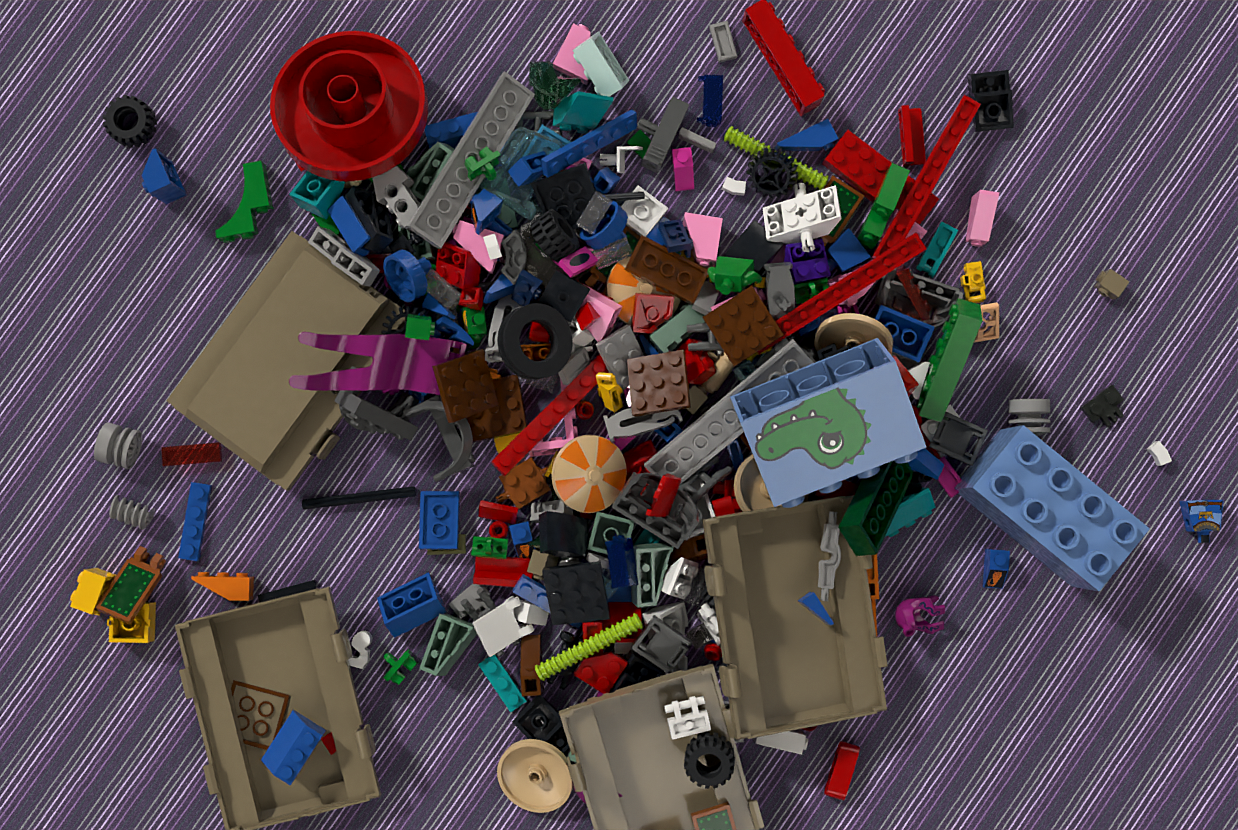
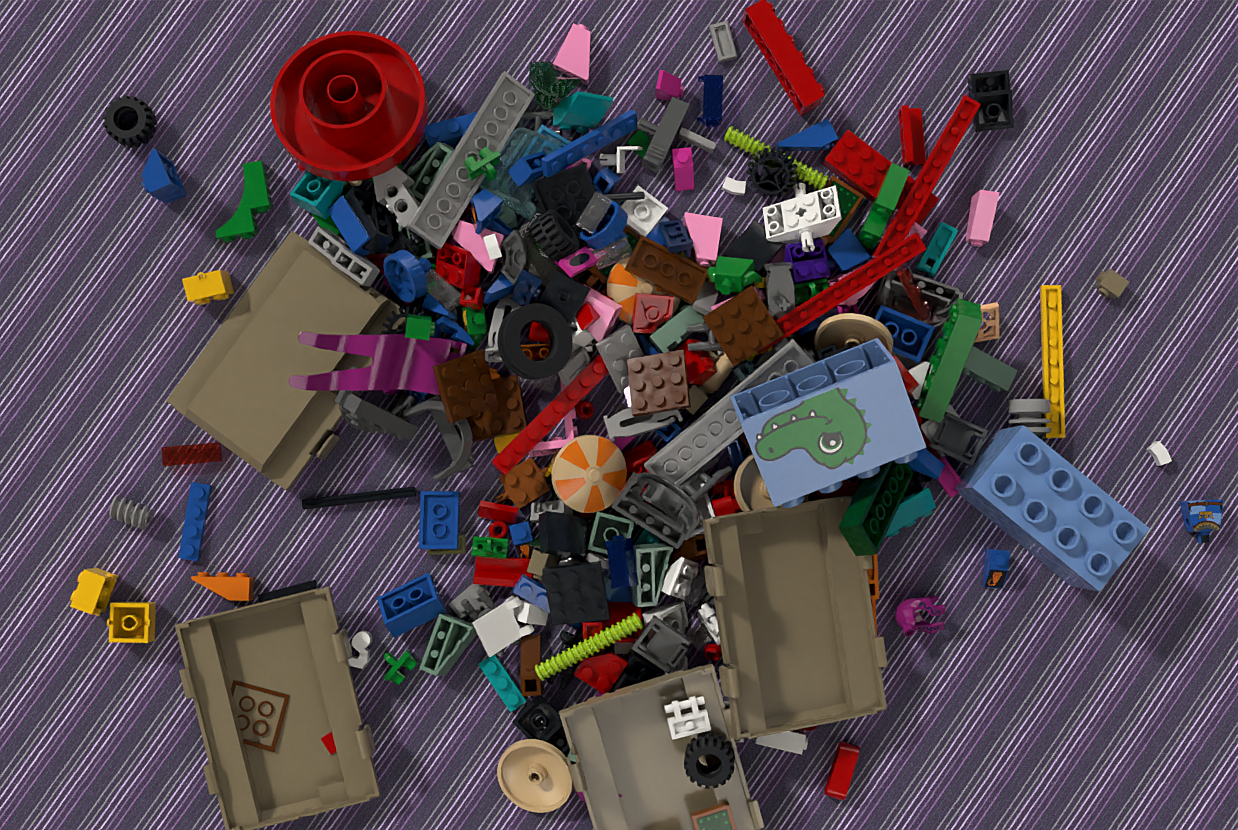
(118, 445): light grey wheel -> none
(132, 586): tile -> none
(211, 285): none -> yellow brick
(292, 747): blue slope -> none
(600, 65): light aqua slope -> none
(609, 391): yellow piece -> none
(664, 496): red slope -> none
(668, 86): none -> dark pink slope
(813, 604): blue piece -> none
(827, 567): light grey piece -> none
(974, 282): yellow piece -> none
(988, 370): none -> sand green wedge
(1052, 358): none -> yellow plate
(1104, 406): pearl dark grey hinge -> none

